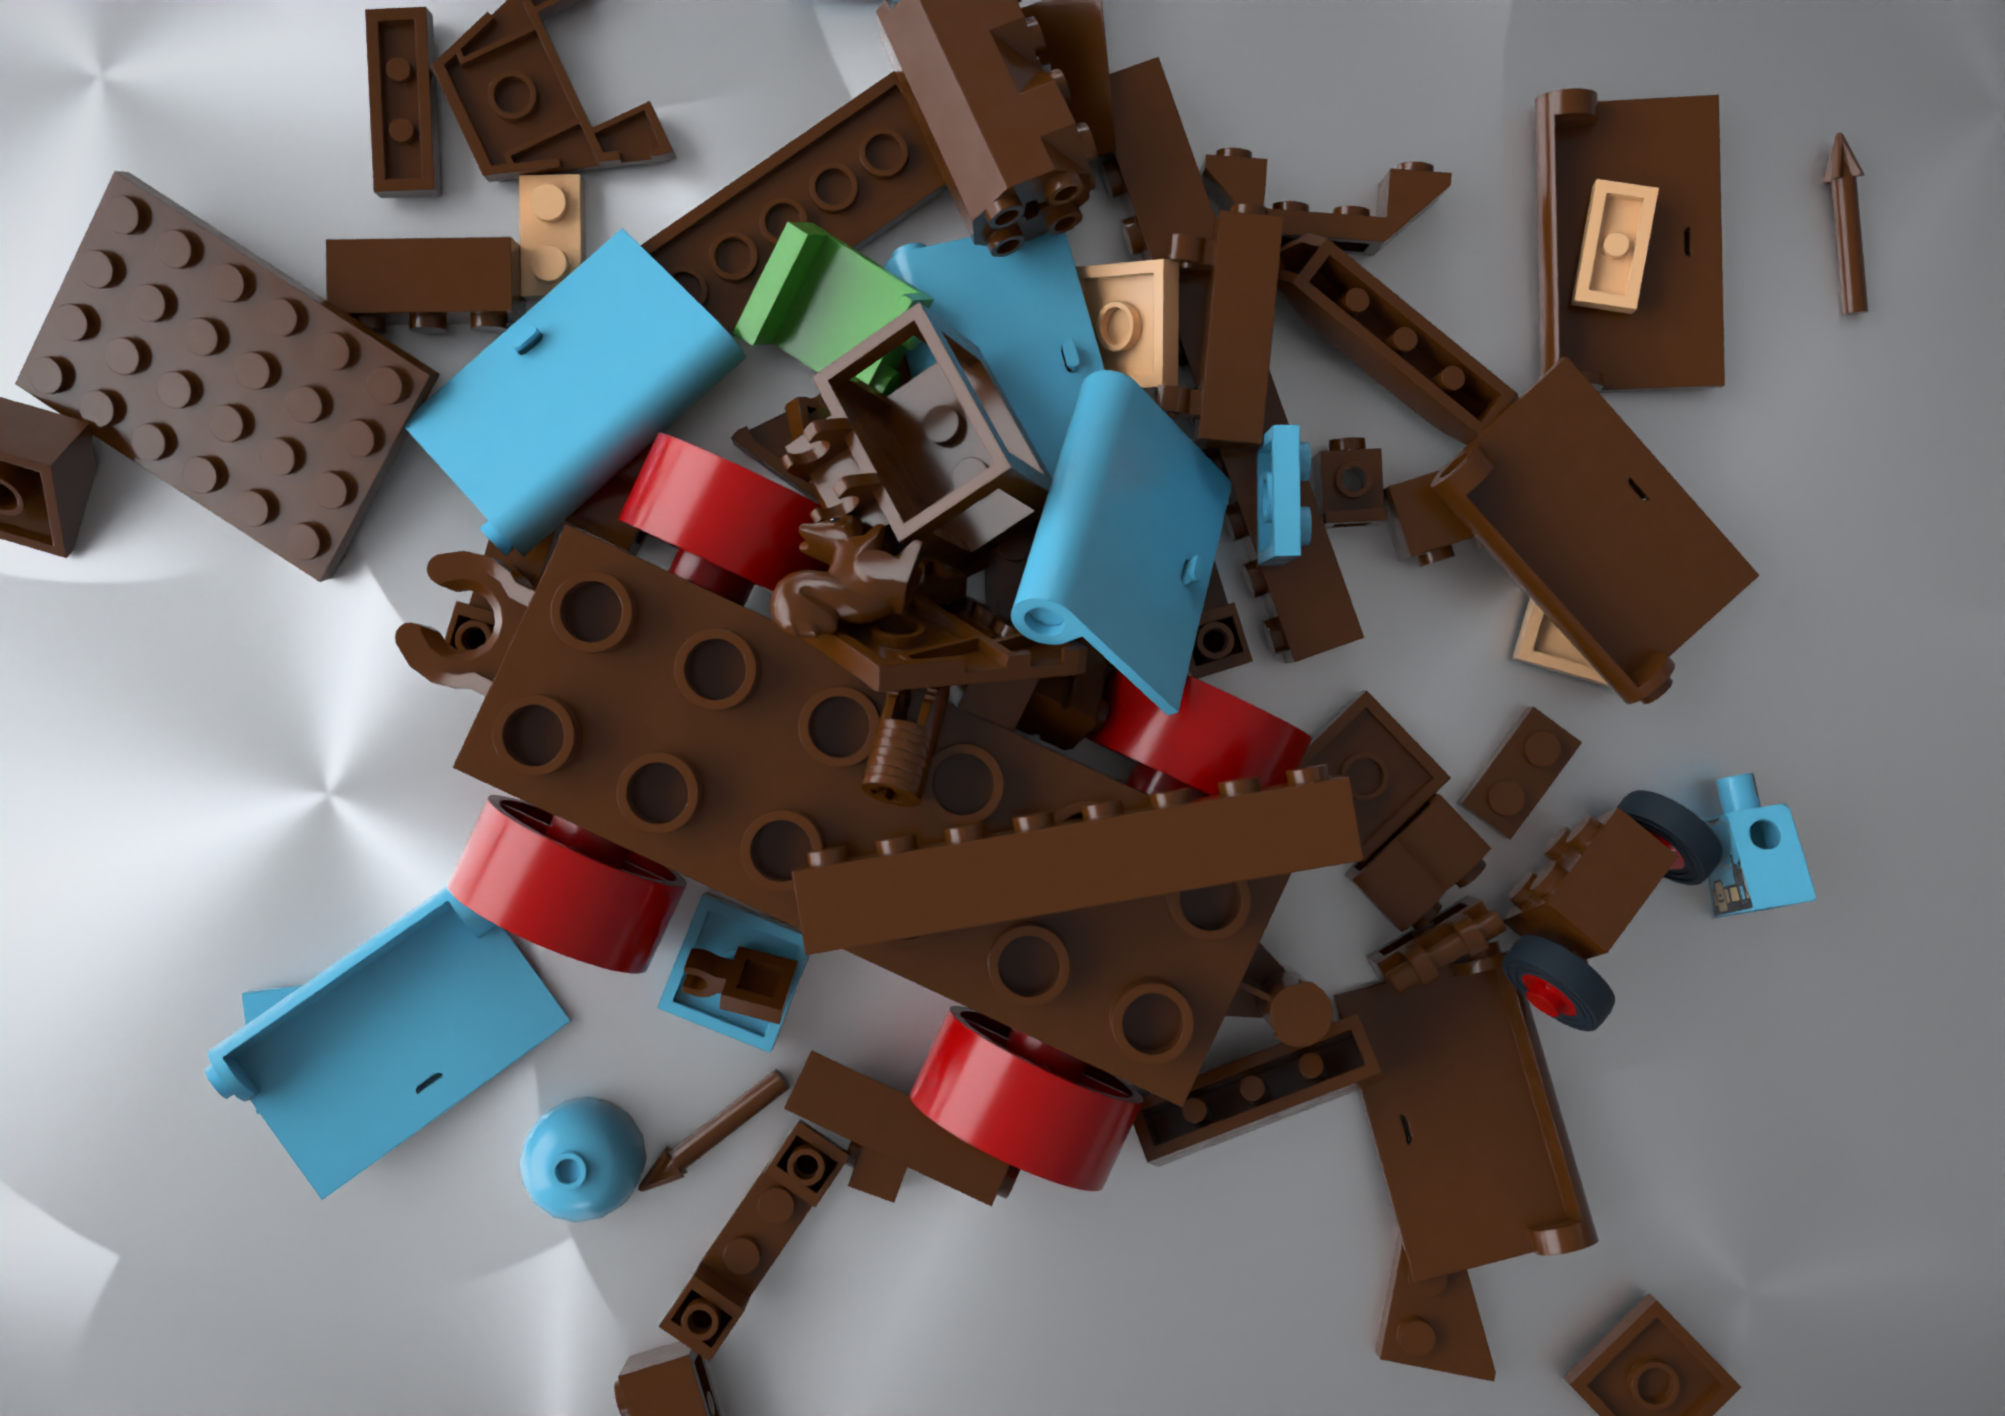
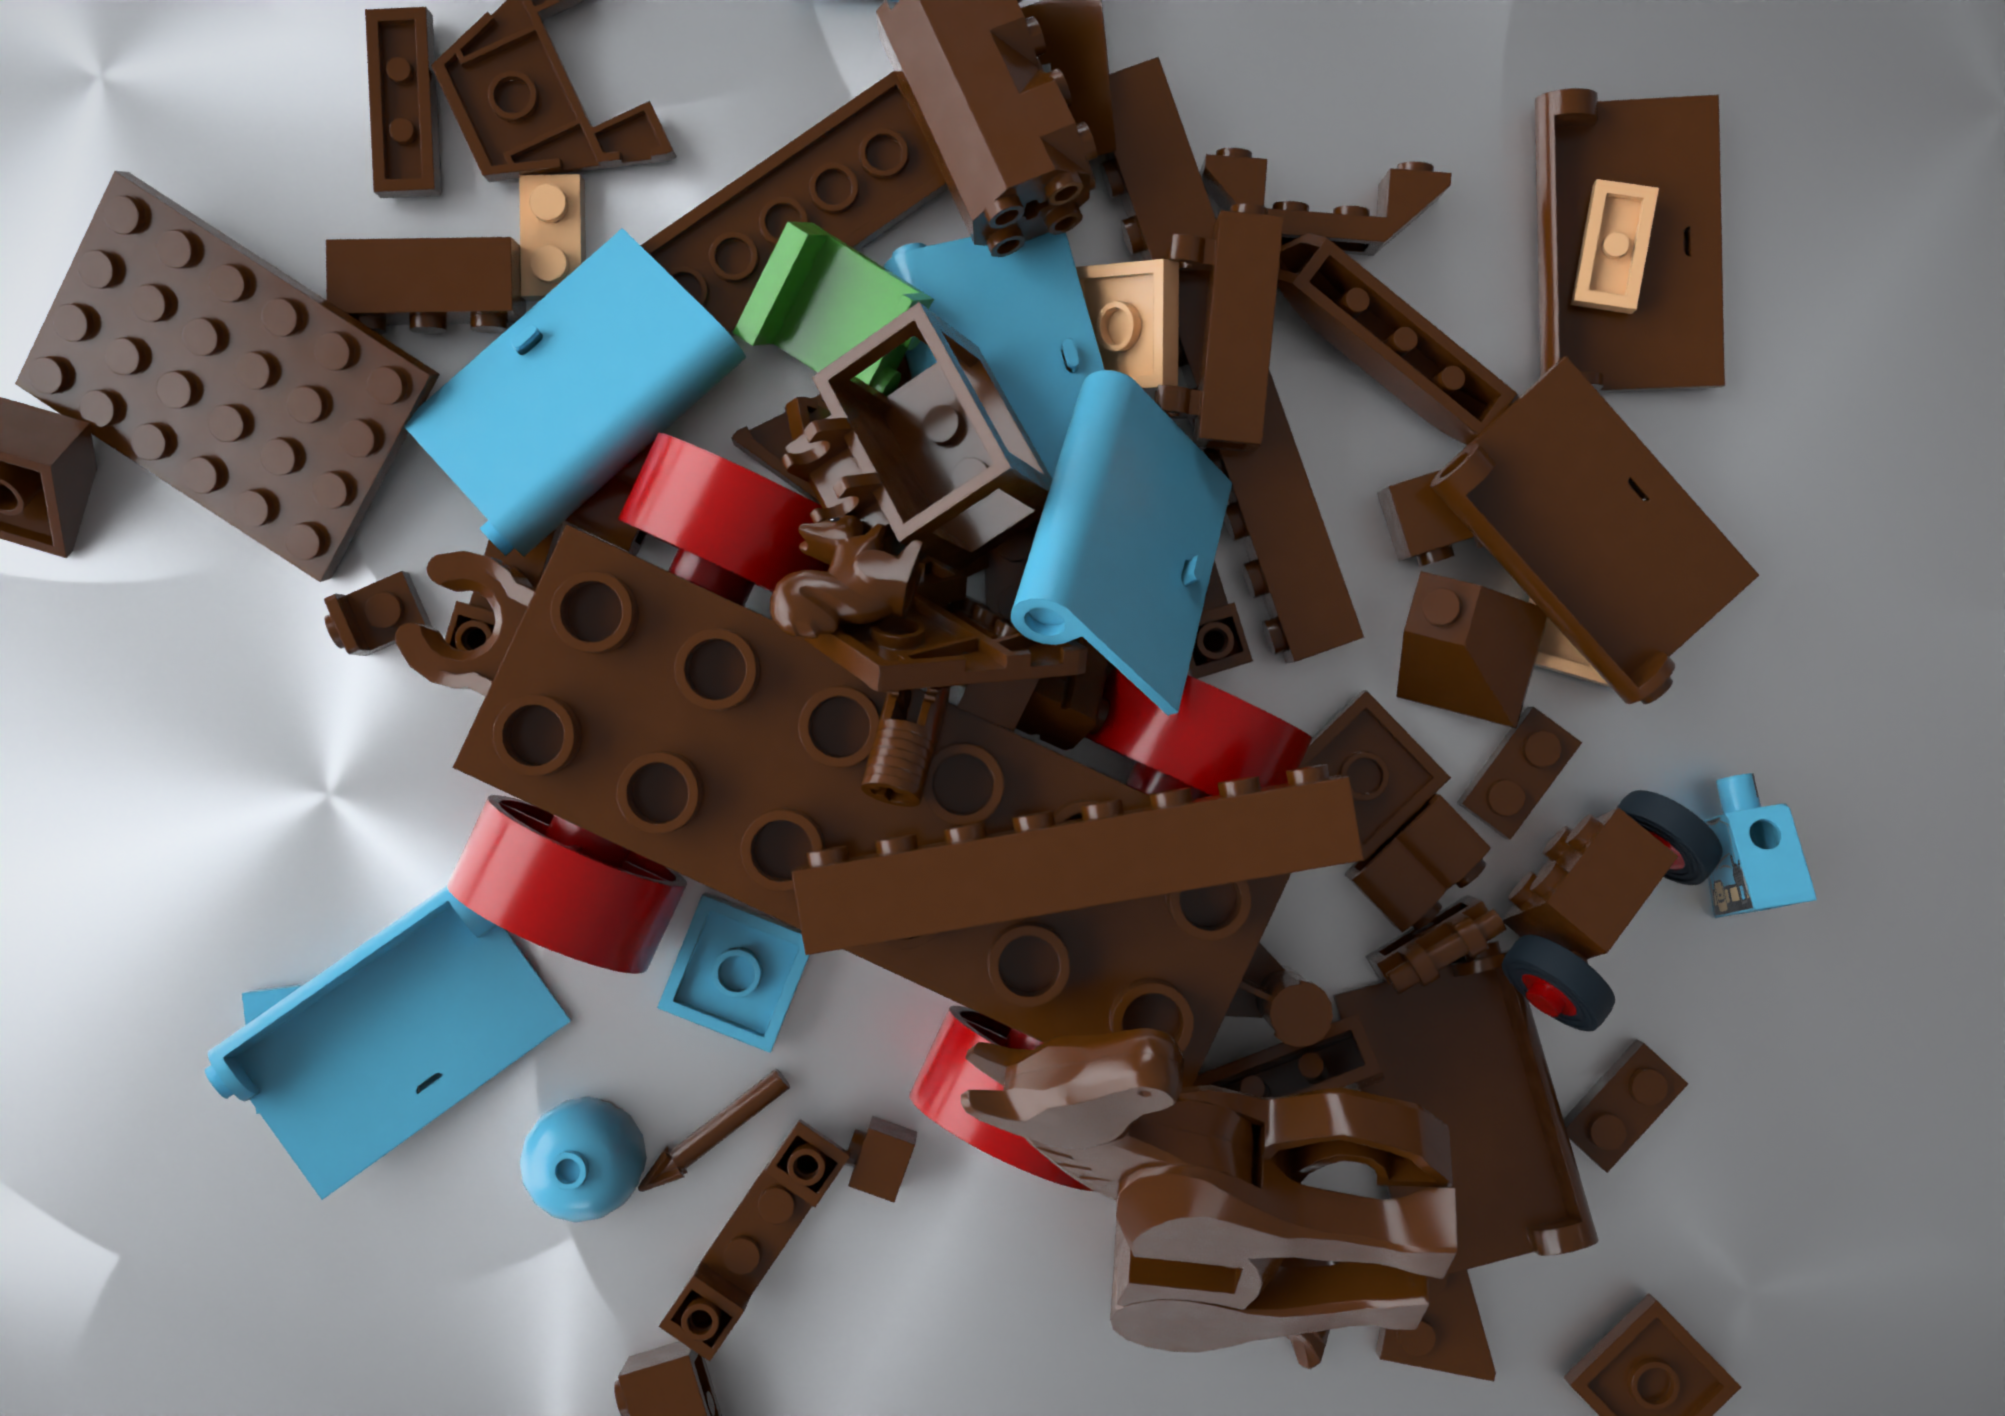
(370, 616): none -> reddish brown bracket
(749, 985): reddish brown plate -> none
(895, 1128): reddish brown brick -> none
(1211, 1197): none -> reddish brown animal
(1281, 521): medium azure plate -> none
(1335, 502): reddish brown brick -> none
(1469, 649): none -> reddish brown slope
(1623, 1105): none -> reddish brown plate
(1843, 174): reddish brown piece -> none

